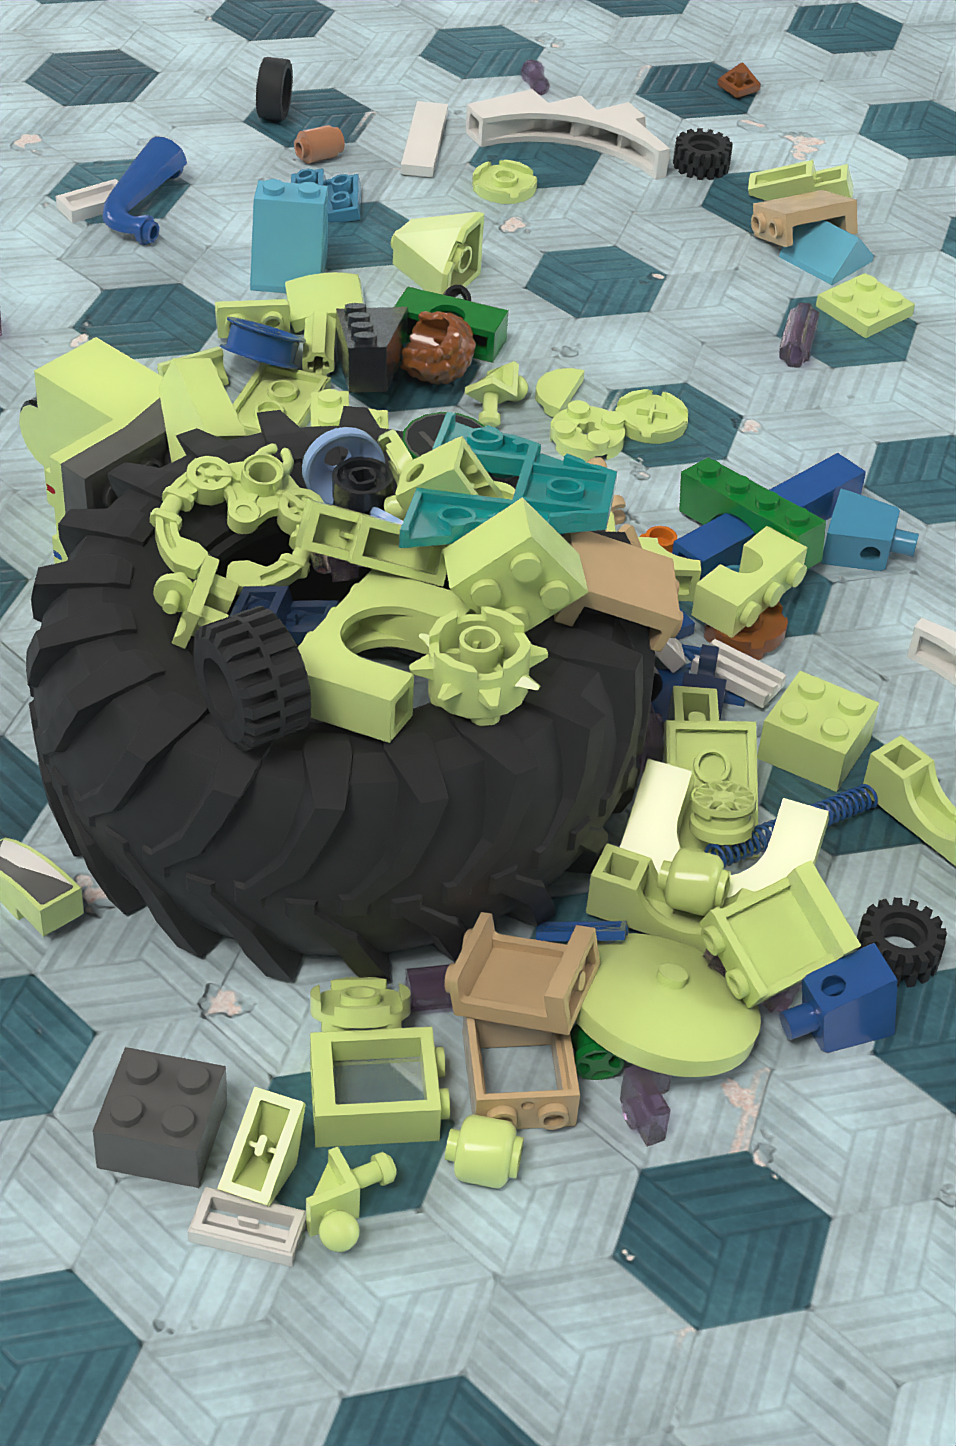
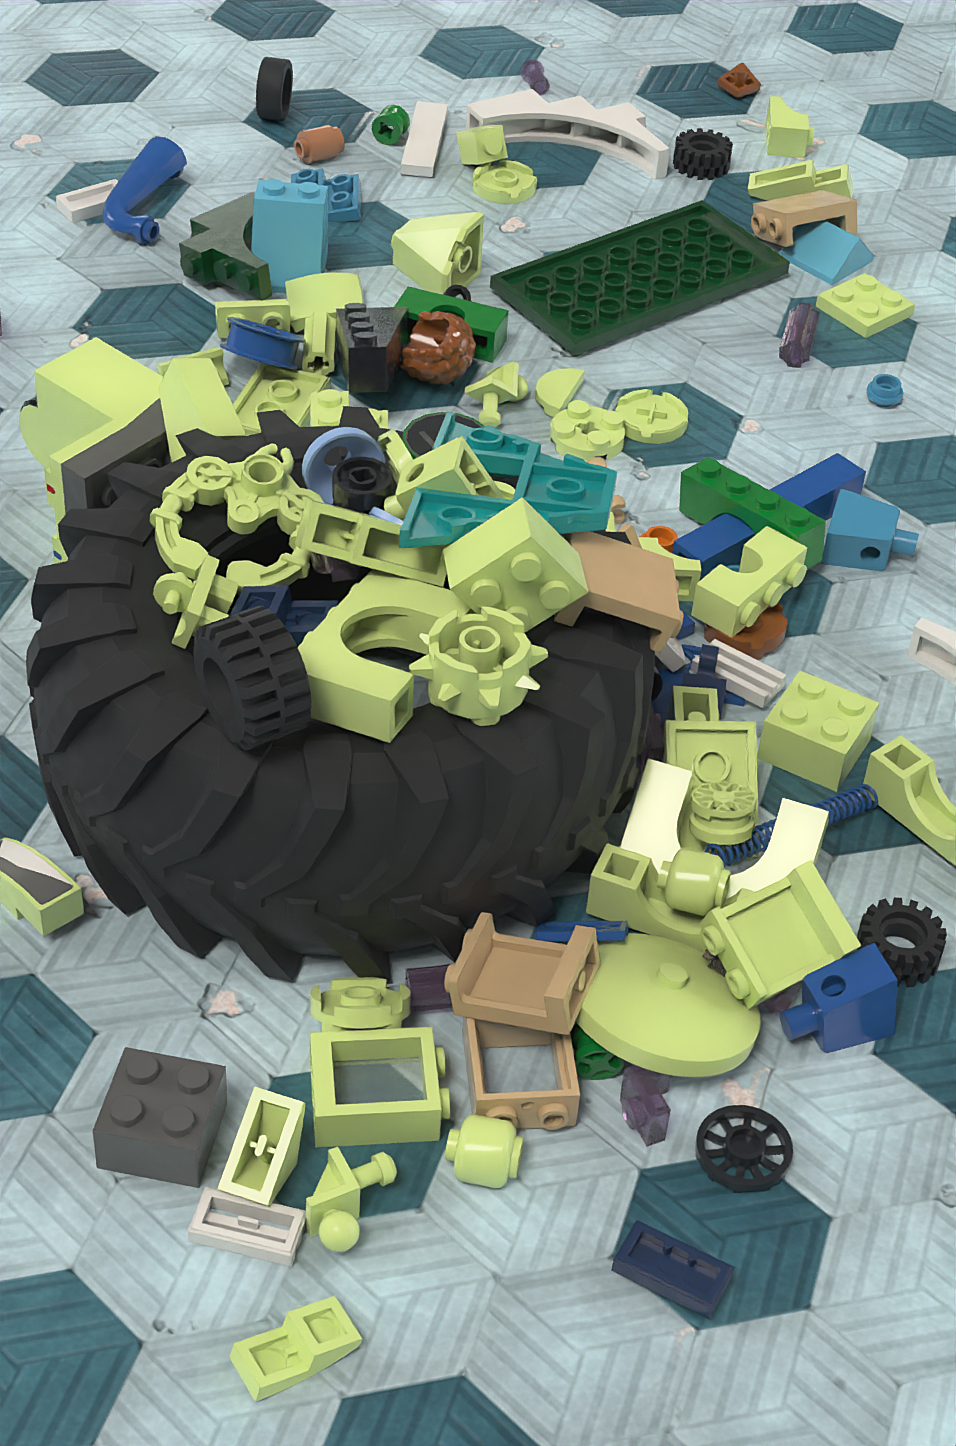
(223, 247): none -> dark green arch
(302, 1347): none -> yellowish green slope
(392, 116): none -> green wheel
(482, 144): none -> yellowish green brick
(638, 276): none -> dark green plate
(673, 1269): none -> dark blue plate
(743, 1148): none -> black wheel
(786, 130): none -> yellowish green arch
(885, 390): none -> dark azure plate

